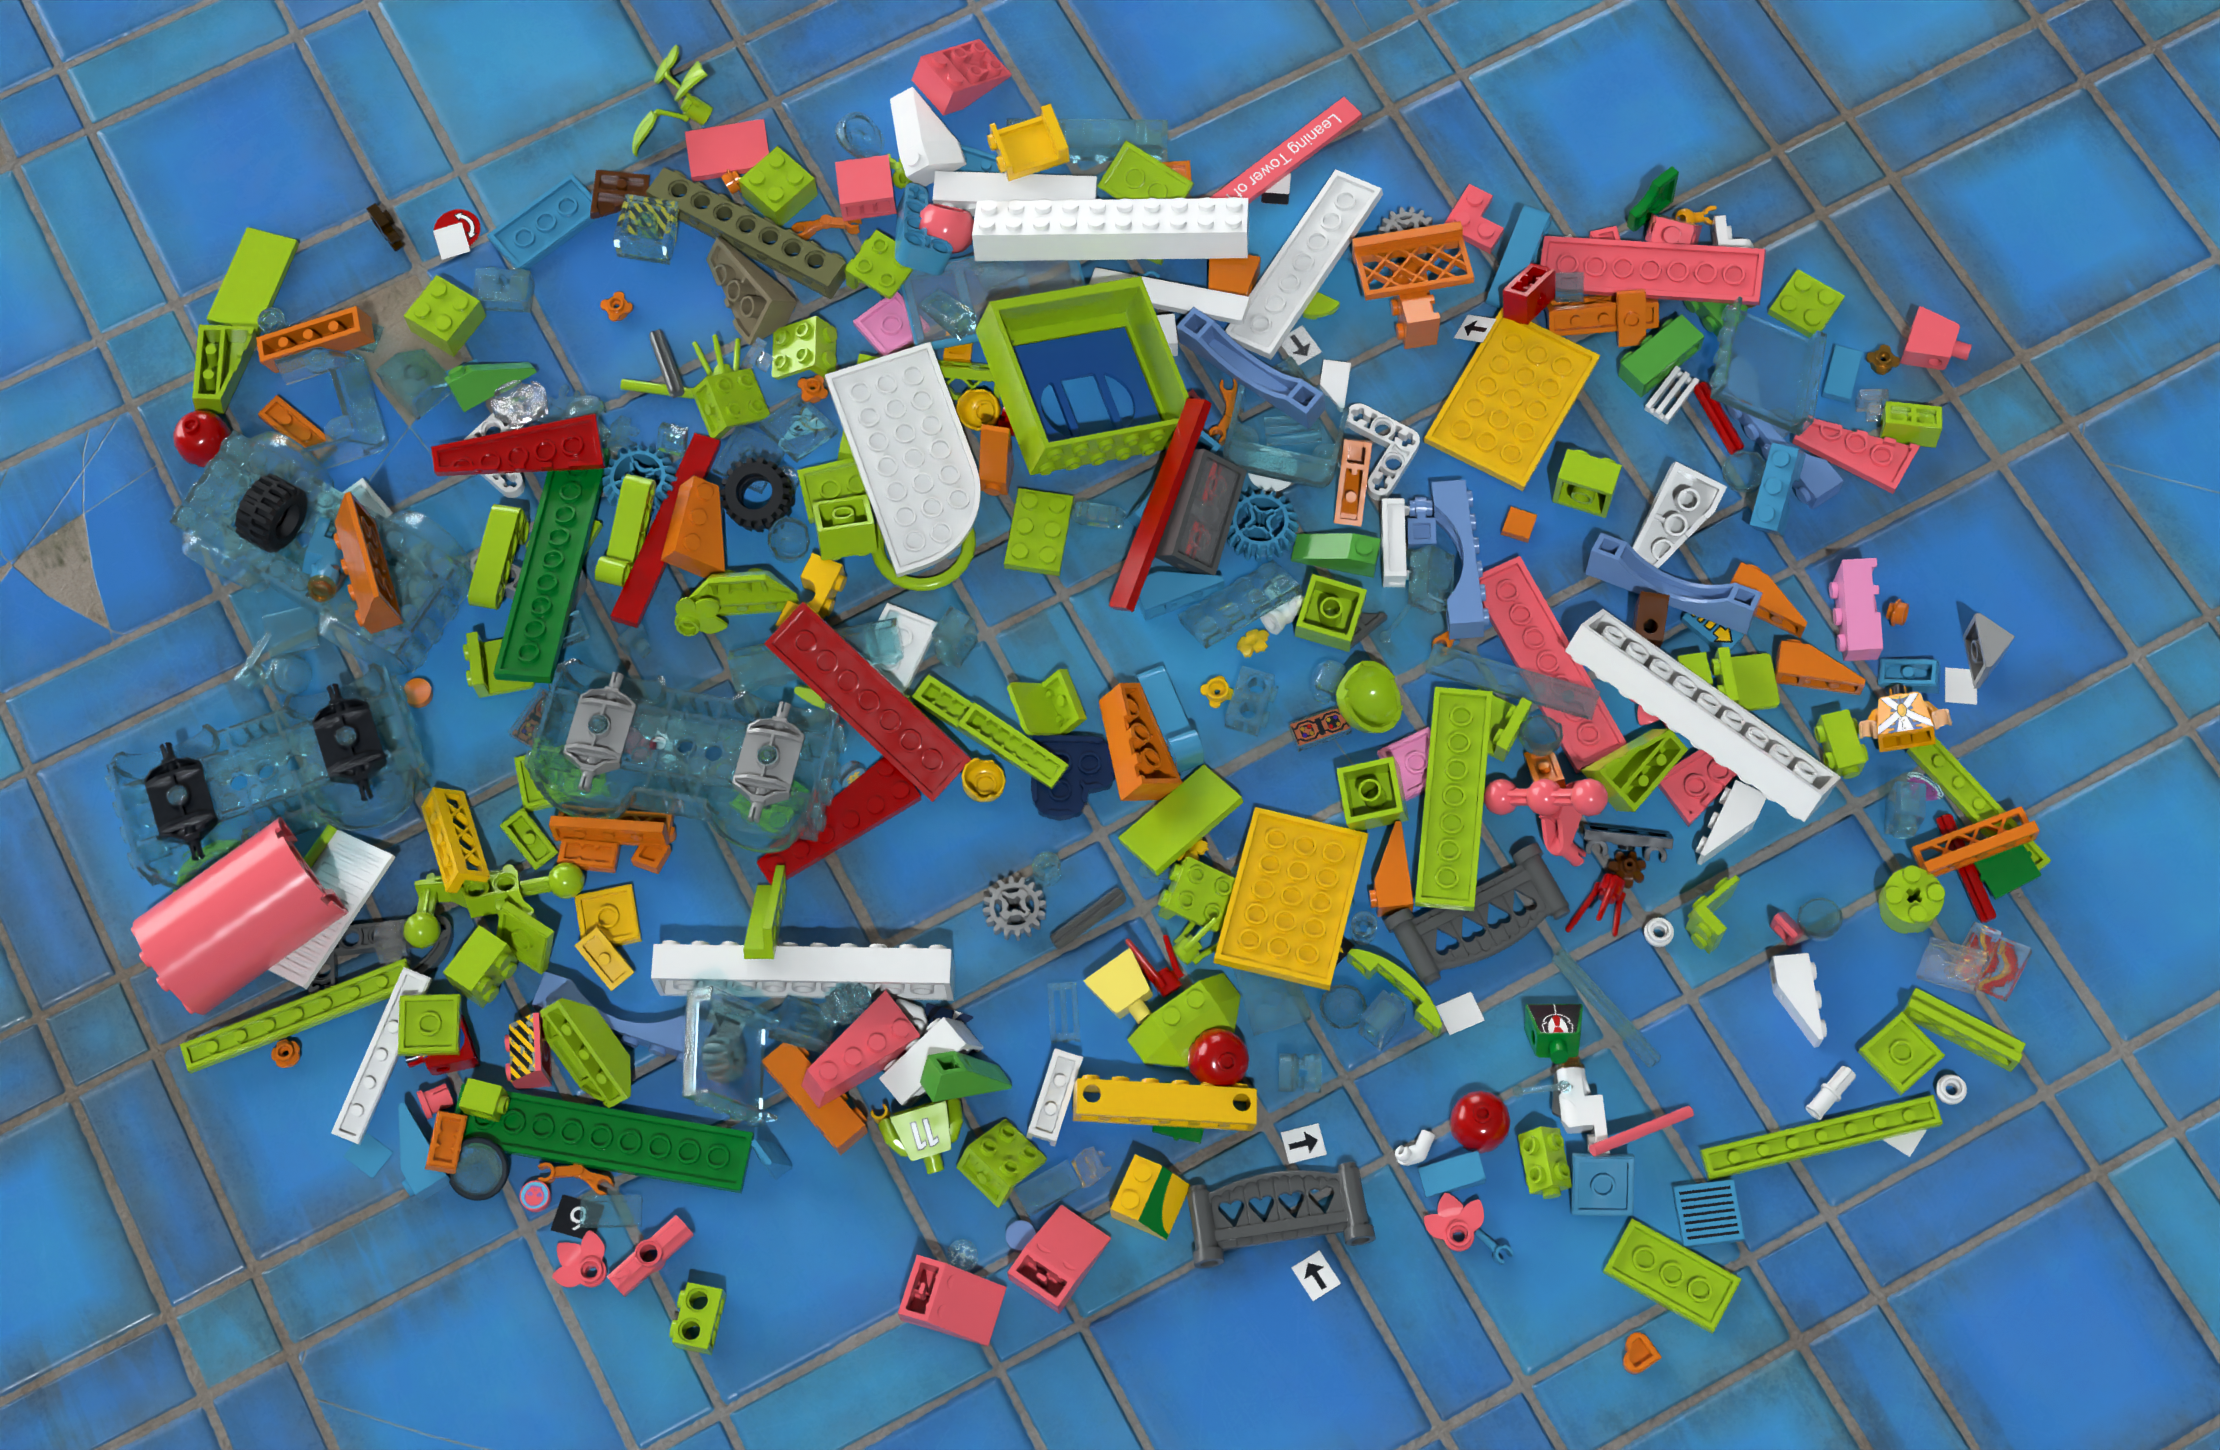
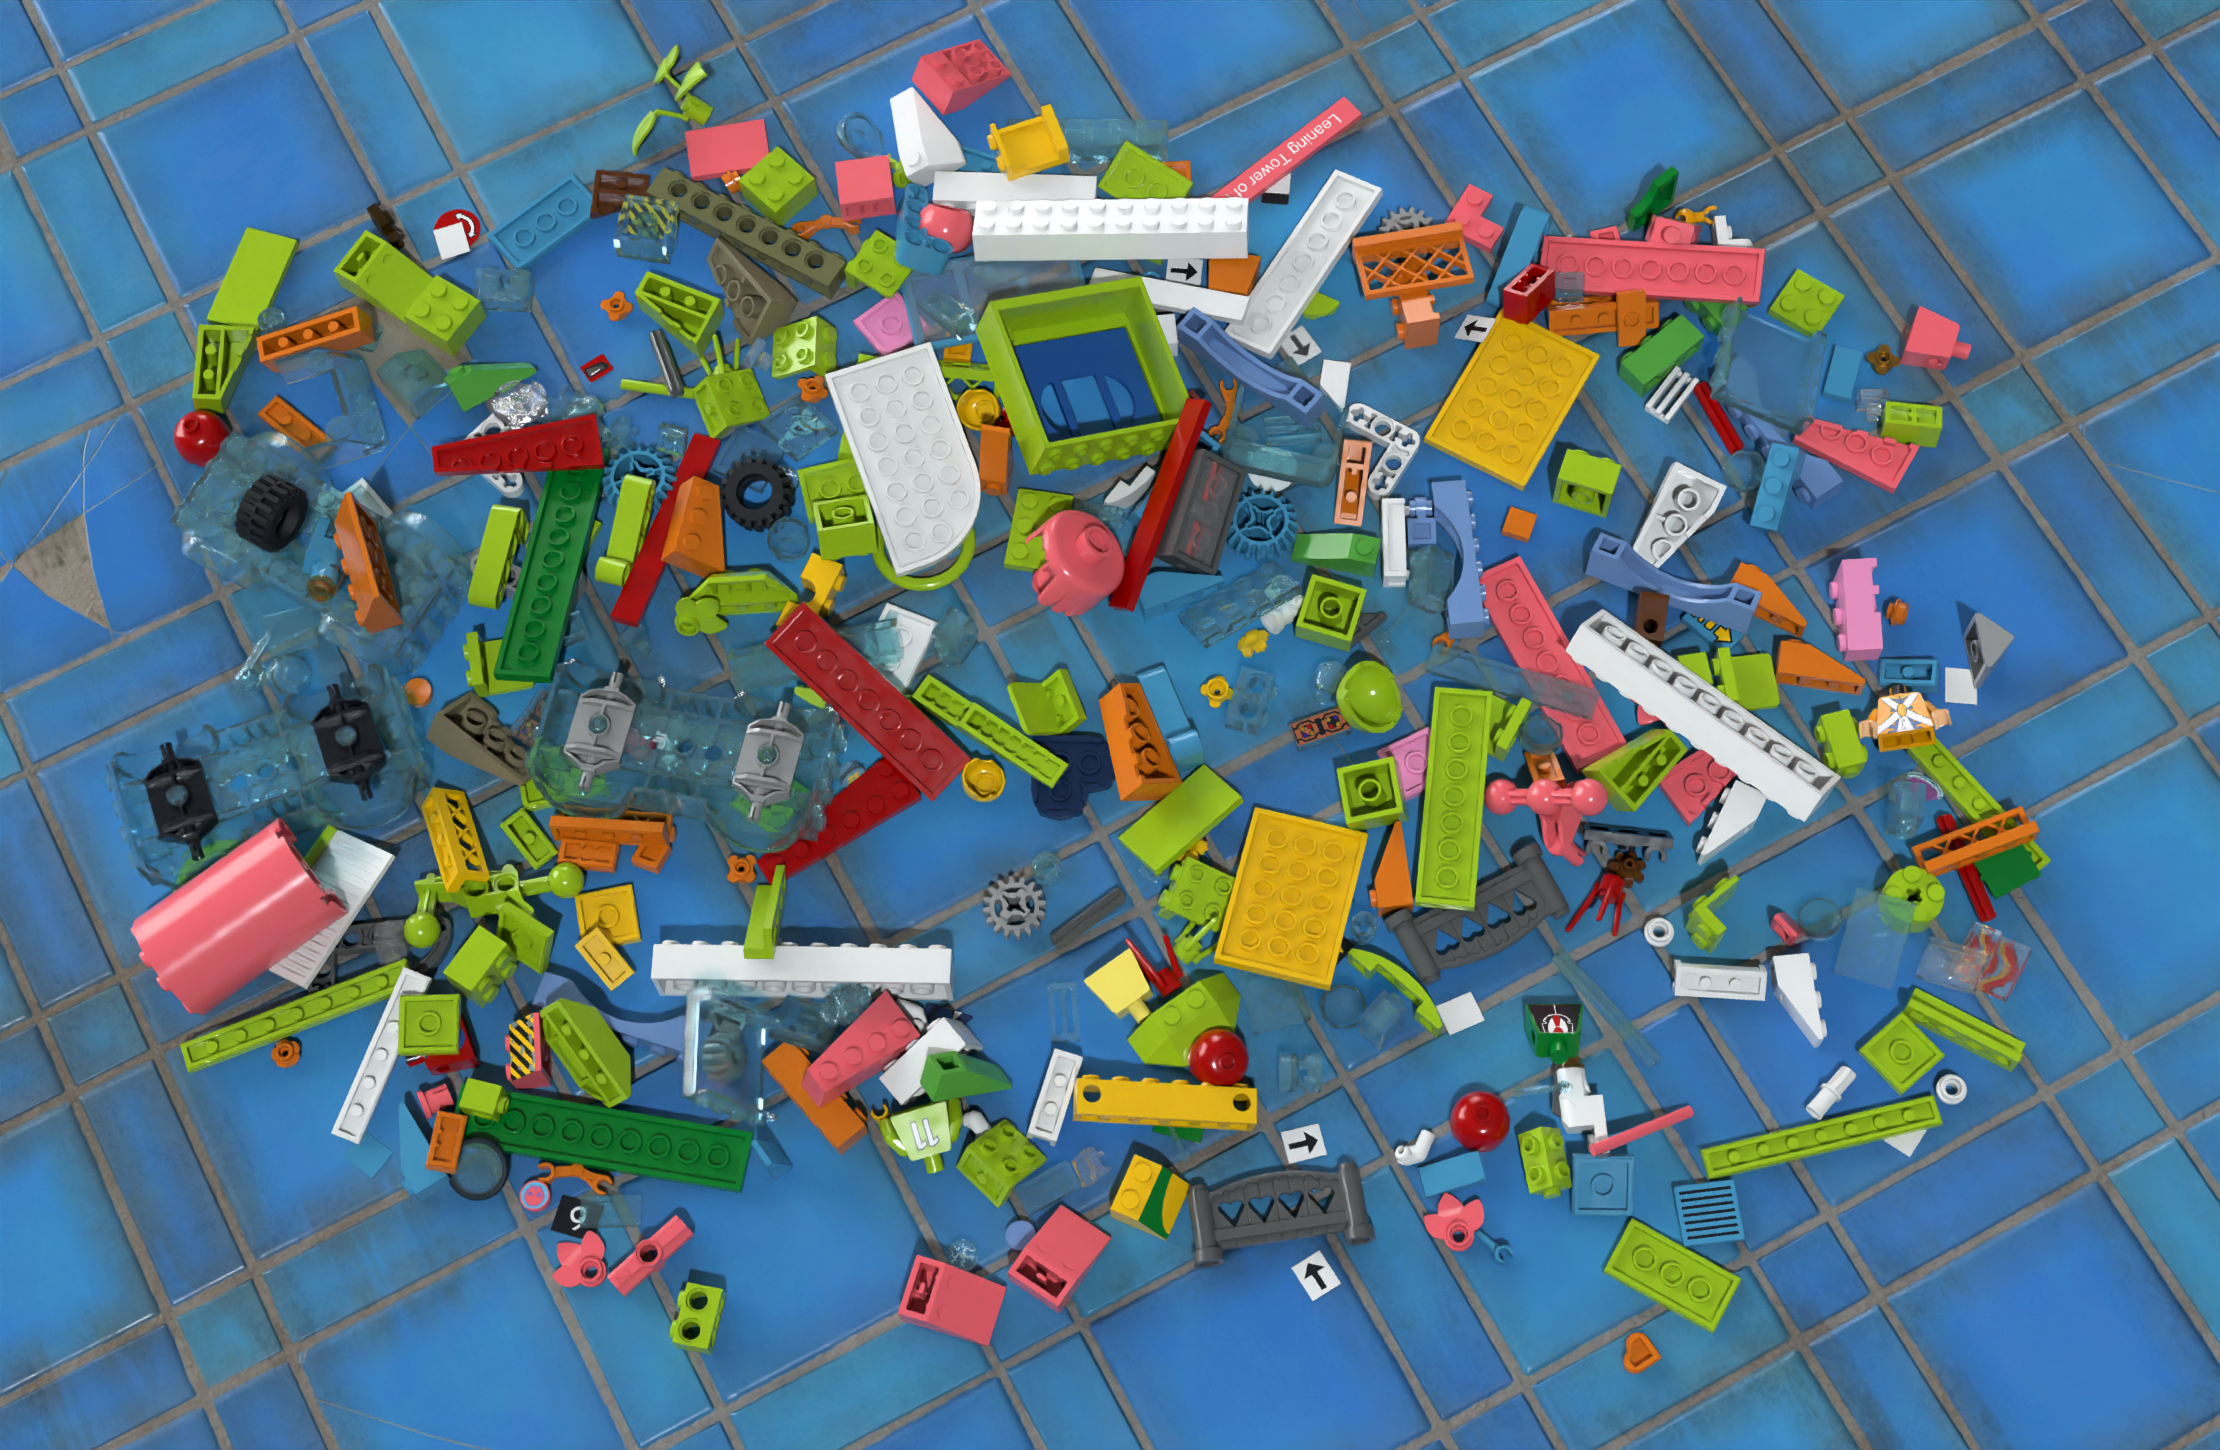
(381, 275): none -> lime slope
(474, 735): none -> dark tan wedge
(596, 368): none -> sticker
(681, 311): none -> lime wedge
(745, 876): none -> orange plate
(977, 1122): none -> white arm
(1080, 565): none -> coral piece
(1125, 495): none -> white slope
(1184, 271): none -> white sticker
(1184, 1155): none -> clear light blue hinge
(1720, 981): none -> white container
(1875, 938): none -> clear light blue tile

